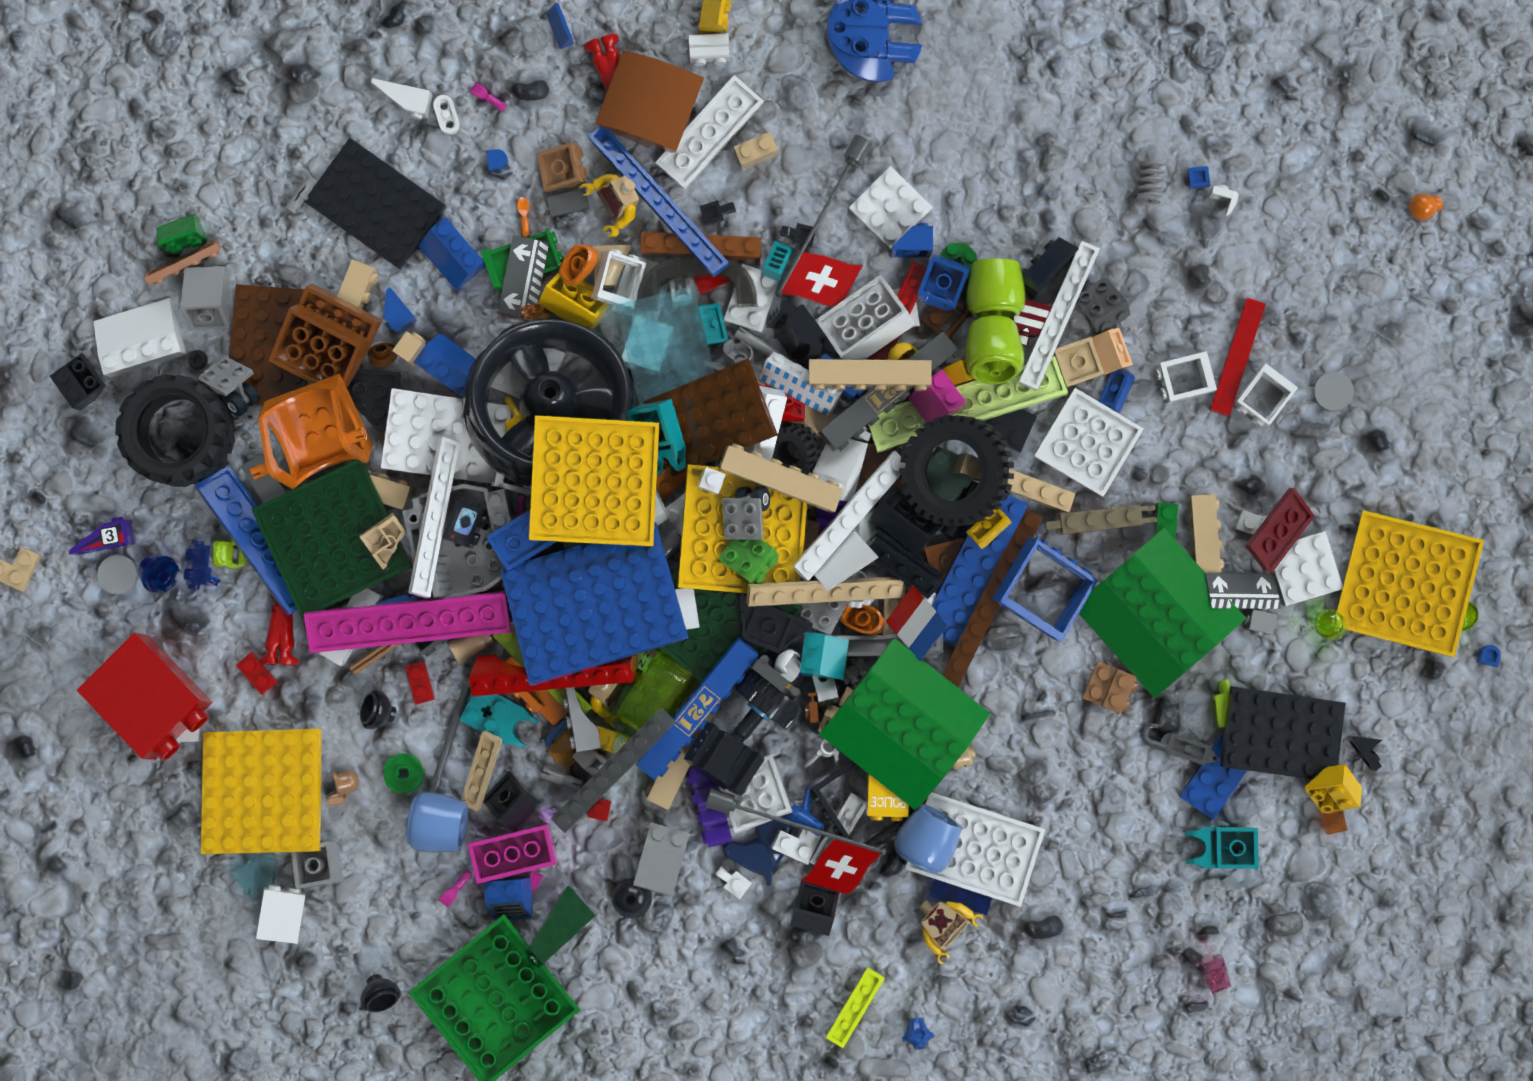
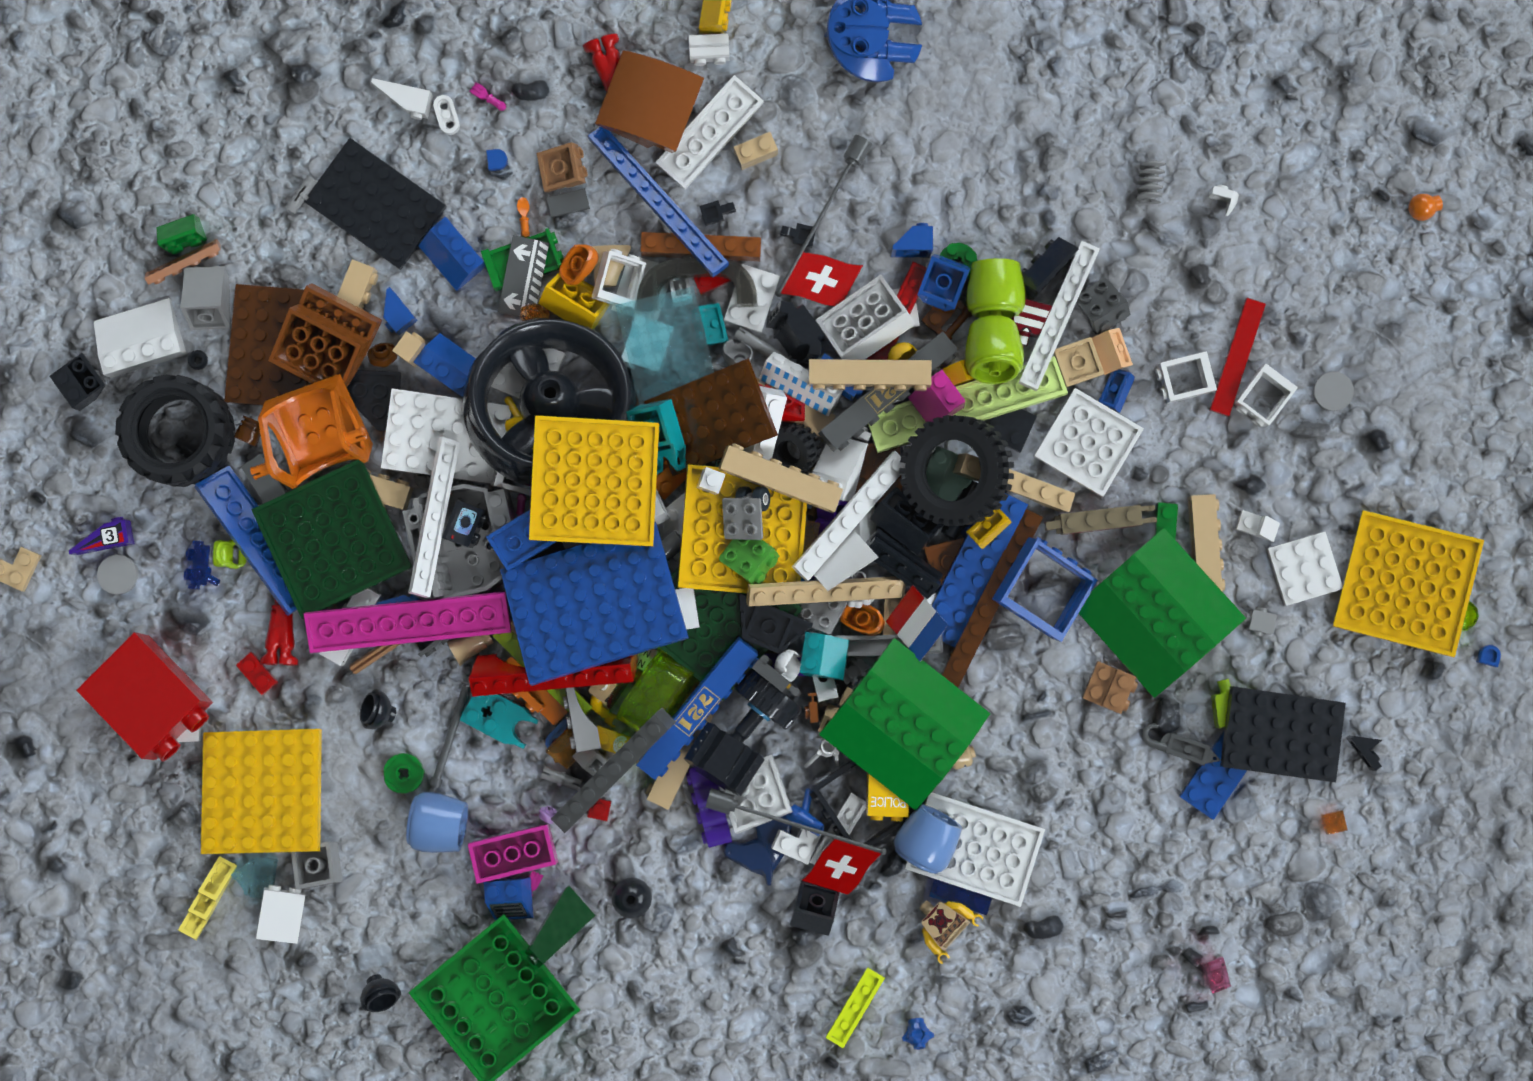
(158, 573): clear blue cone -> none
(207, 898): none -> light yellow slope
(228, 377): light grey plate -> none
(248, 431): none -> reddish brown piece
(345, 783): medium nougat piece -> none
(383, 539): tan slope -> none
(420, 682): red plate -> none
(451, 893): dark pink piece -> none
(481, 770): tan plate -> none
(510, 801): black slope -> none
(559, 26): blue slope -> none
(617, 197): torso -> none
(661, 859): light grey slope -> none
(735, 883): white plate -> none
(771, 272): teal slope -> none
(890, 207): white plate -> none
(1198, 177): blue plate -> none
(1218, 851): teal brick -> none
(1243, 590): dark grey sticker -> none
(1280, 530): dark red plate -> none
(1330, 624): clear neon green hair -> none
(1335, 789): yellow slope -> none

